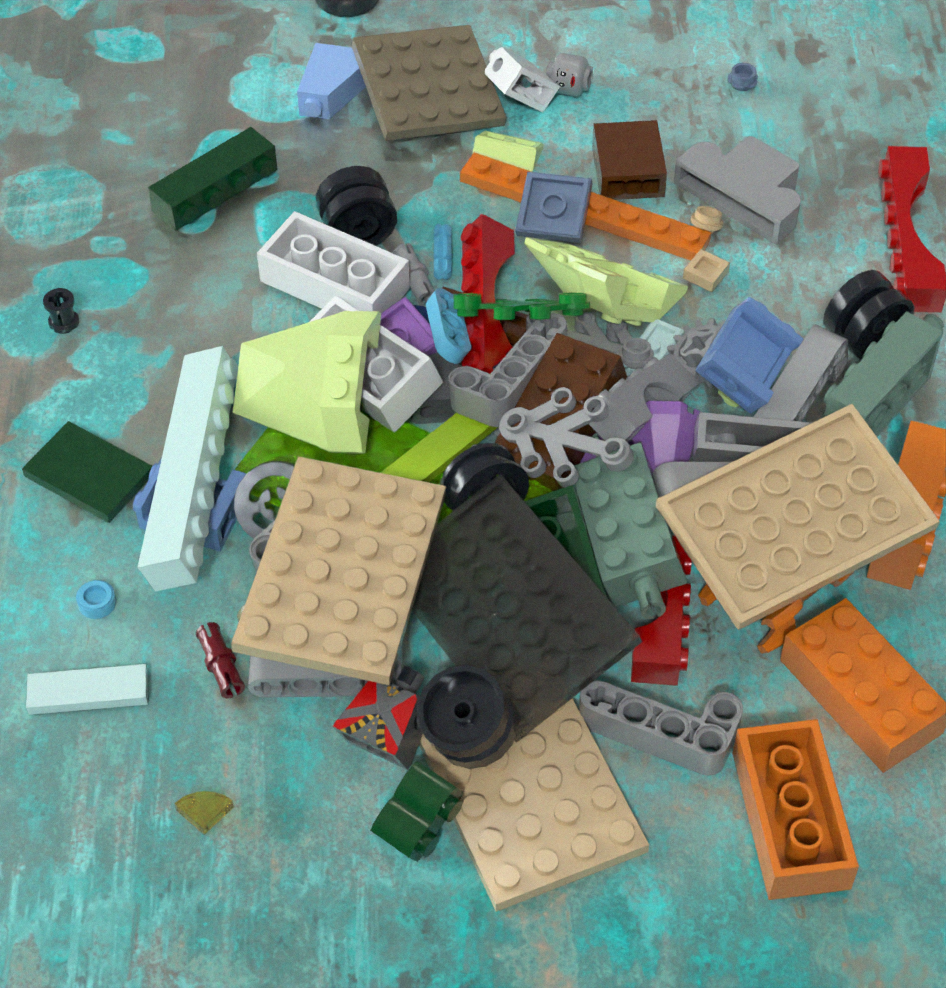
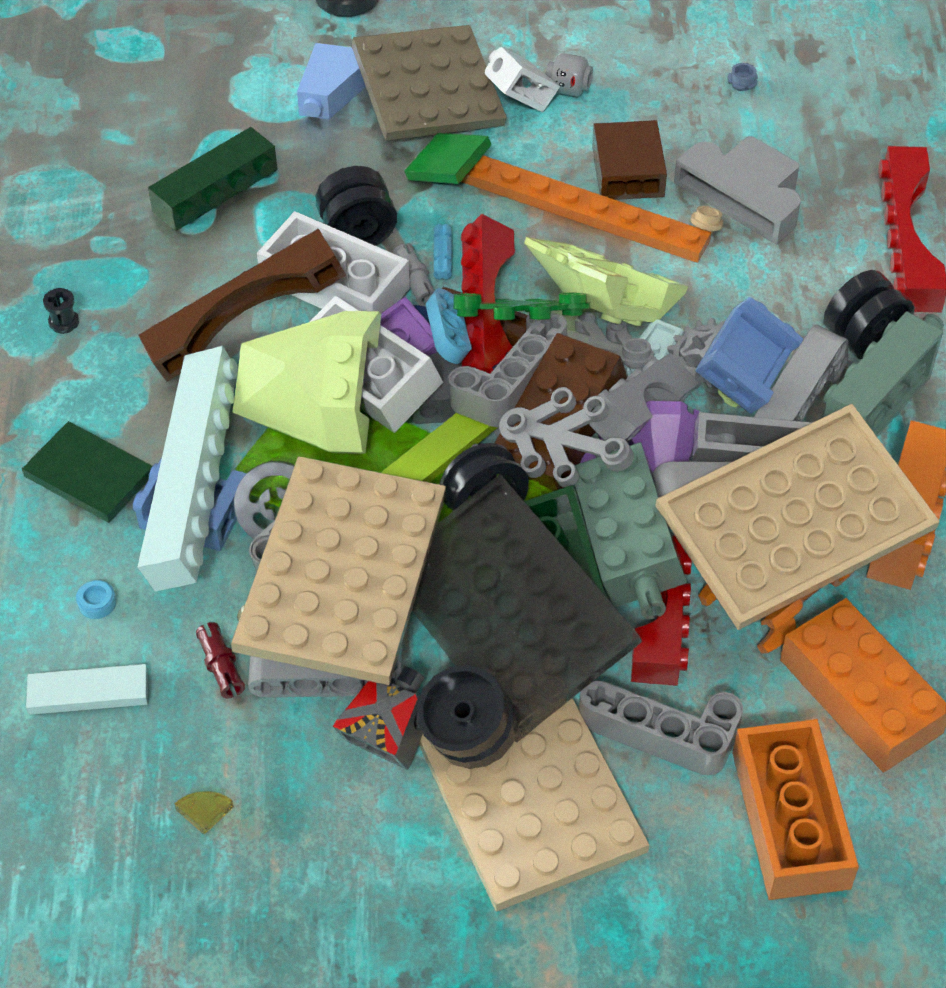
(299, 268): none -> reddish brown arch
(418, 812): dark green brick -> none
(448, 158): none -> green tile
(508, 149): yellowish green slope -> none
(554, 207): sand blue tile -> none
(706, 270): tan plate -> none

